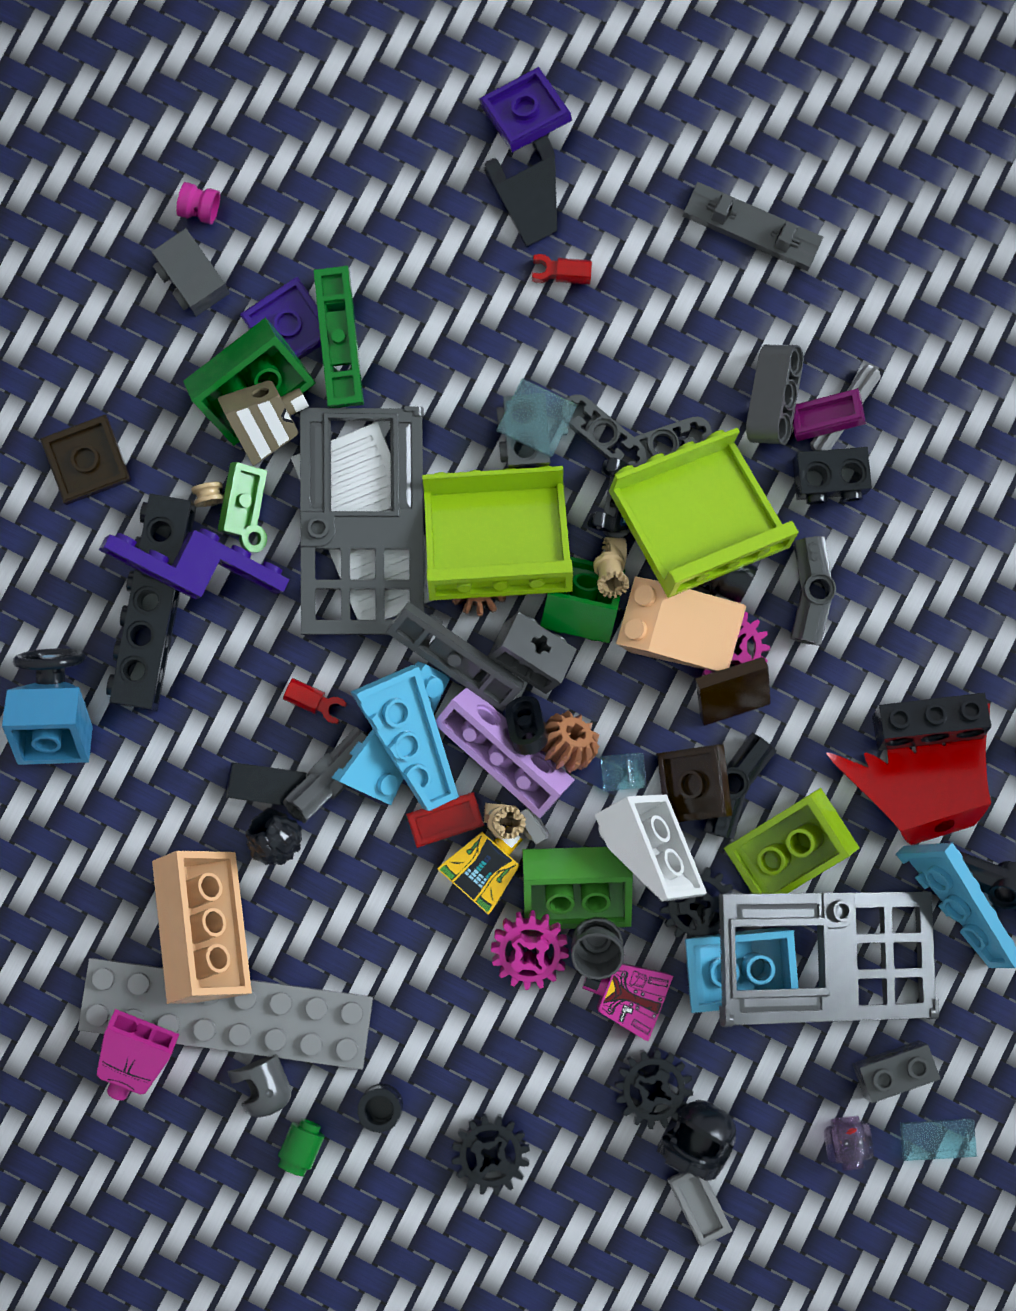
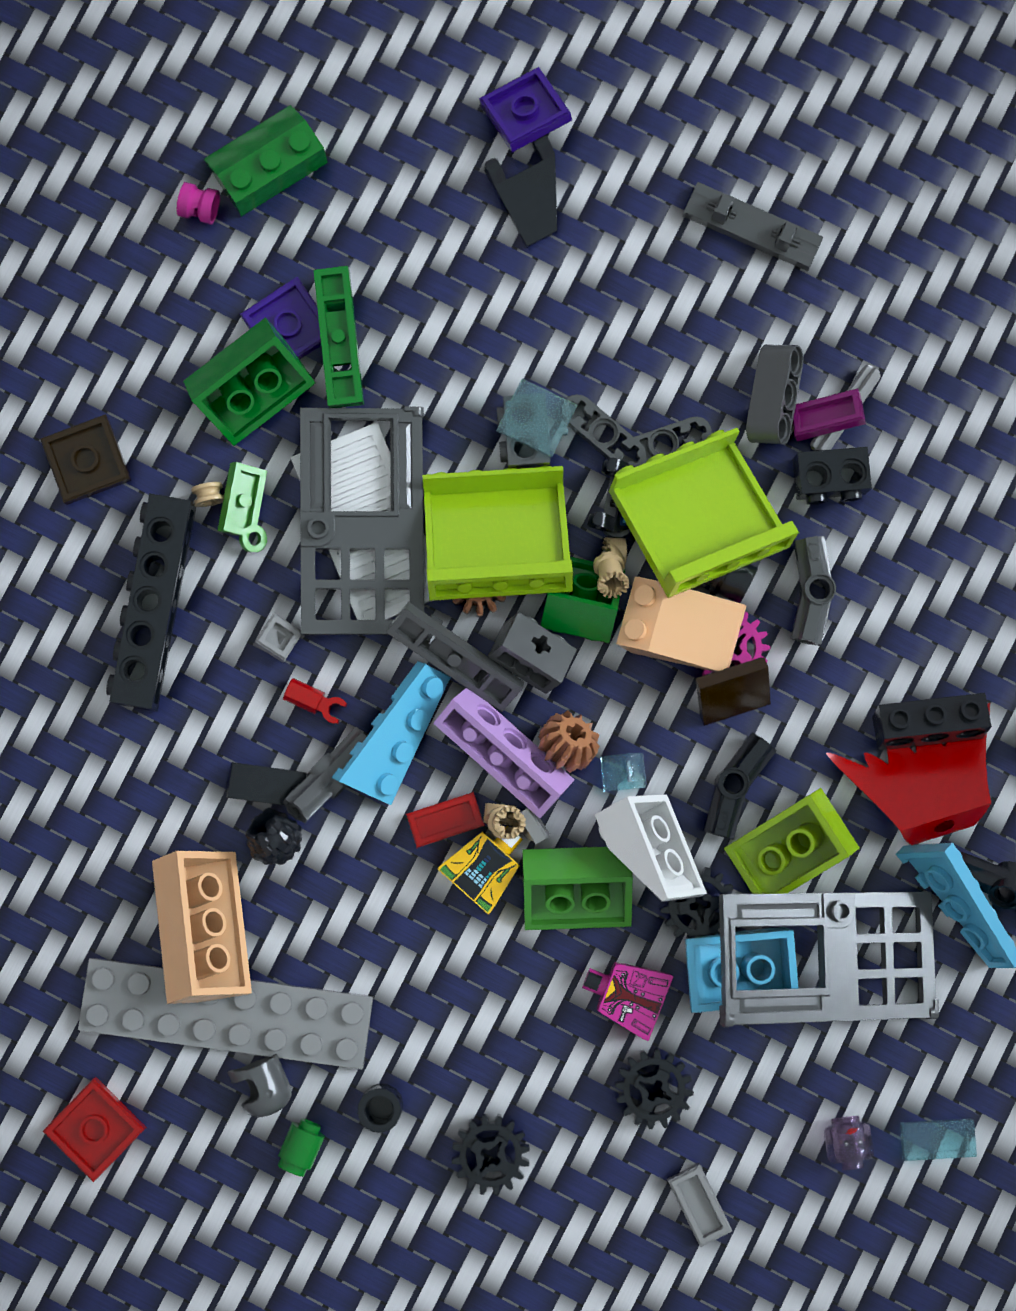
(49, 717): dark azure piece -> none
(94, 1129): none -> red tile
(133, 1054): dark pink torso -> none
(190, 272): dark grey brick -> none
(194, 563): dark purple bracket -> none
(262, 417): dark tan torso -> none
(267, 160): none -> green slope
(278, 637): none -> light grey tile
(408, 730): medium azure wing -> none
(526, 725): black plate -> none
(529, 966): dark pink gear -> none
(563, 270): red bar -> none
(597, 948): dark grey helmet -> none
(696, 782): dark brown tile -> none
(700, 1140): black helmet -> none
(896, 1071): dark grey brick -> none

